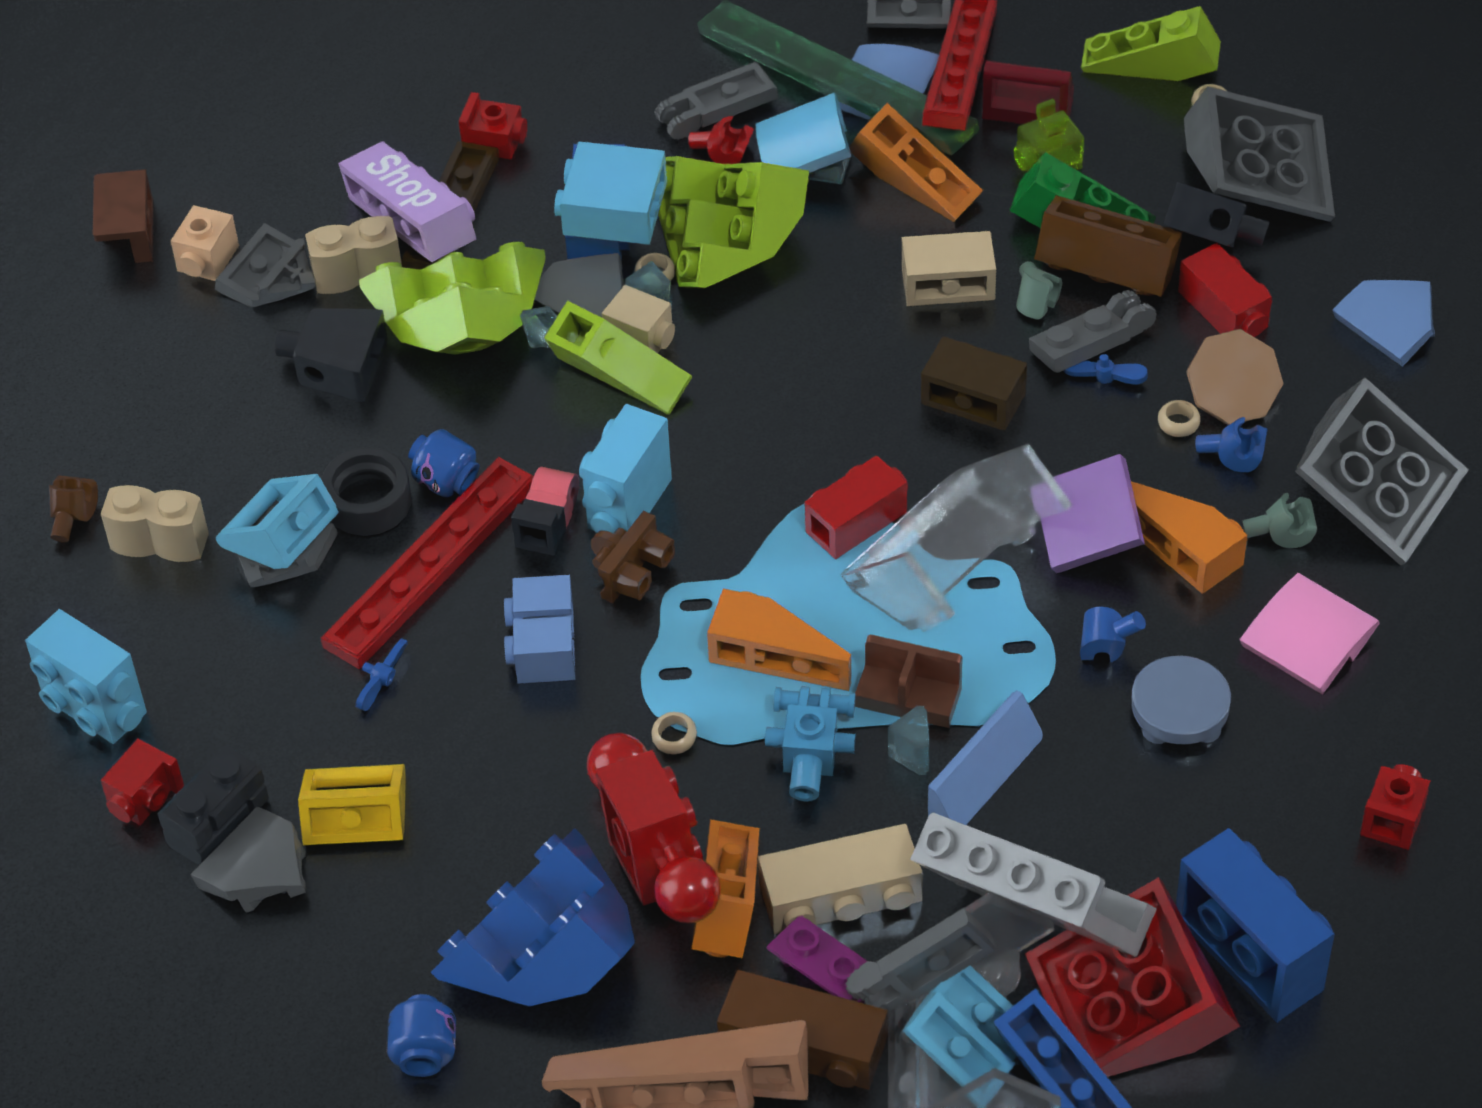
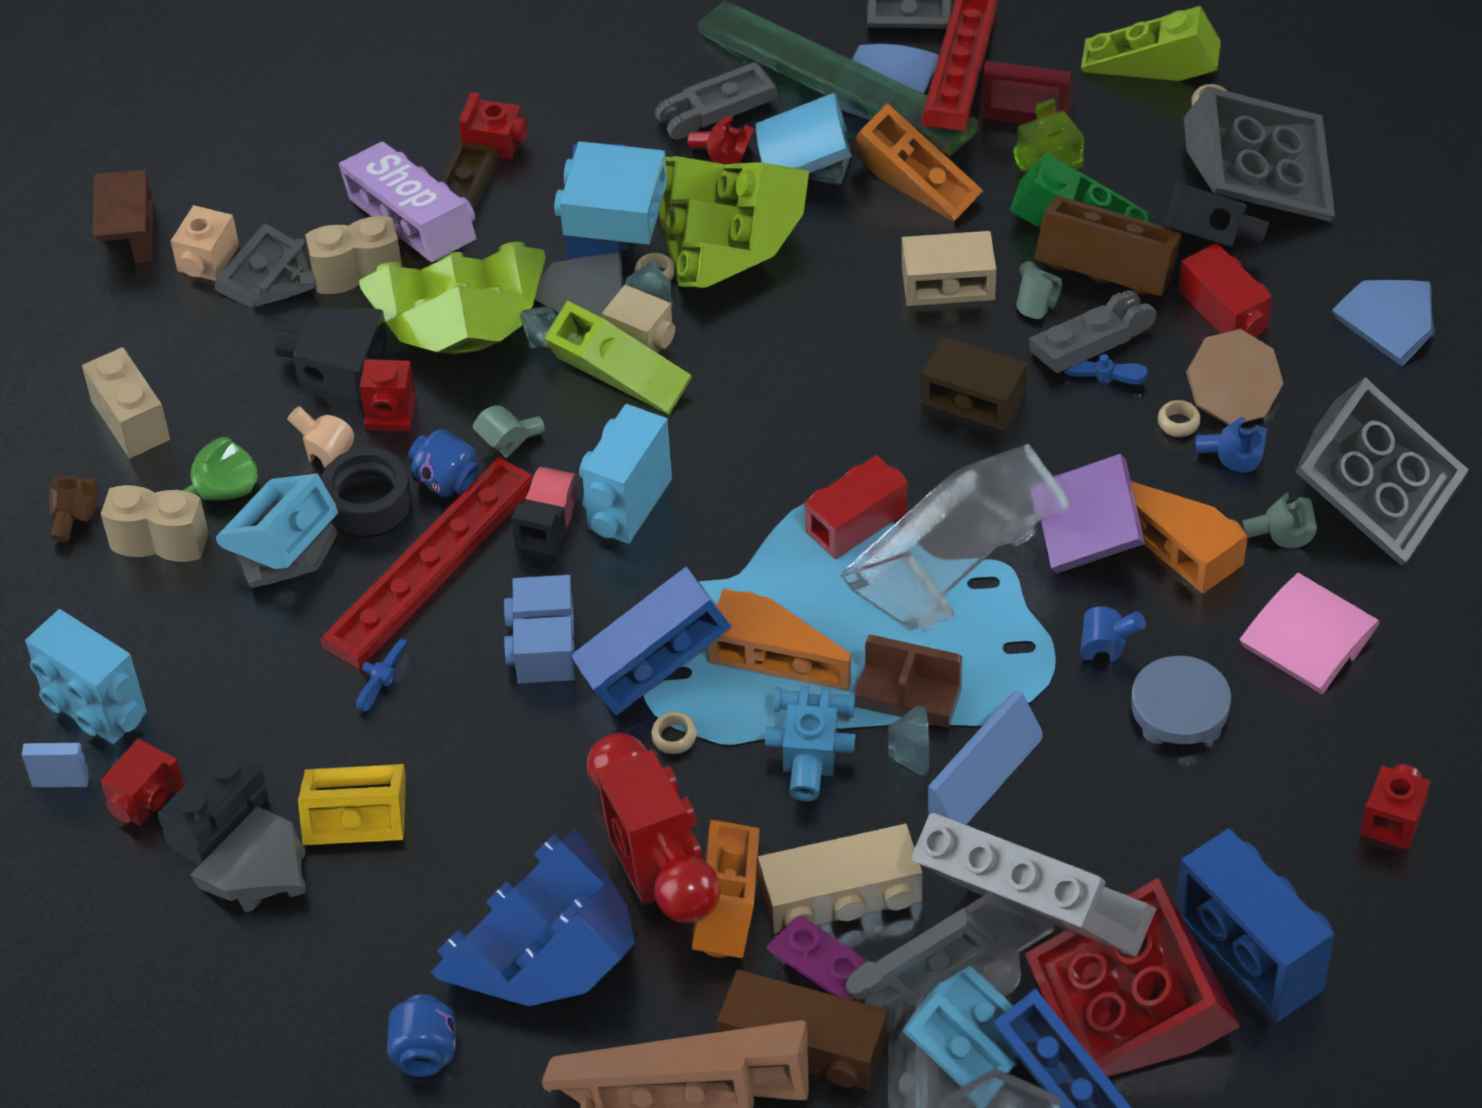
(55, 764): none -> light blue piece
(126, 402): none -> tan brick
(222, 471): none -> bright green piece
(324, 436): none -> light nougat piece
(387, 395): none -> red brick
(504, 430): none -> sand green piece
(623, 554): reddish brown hips -> none
(650, 641): none -> brick

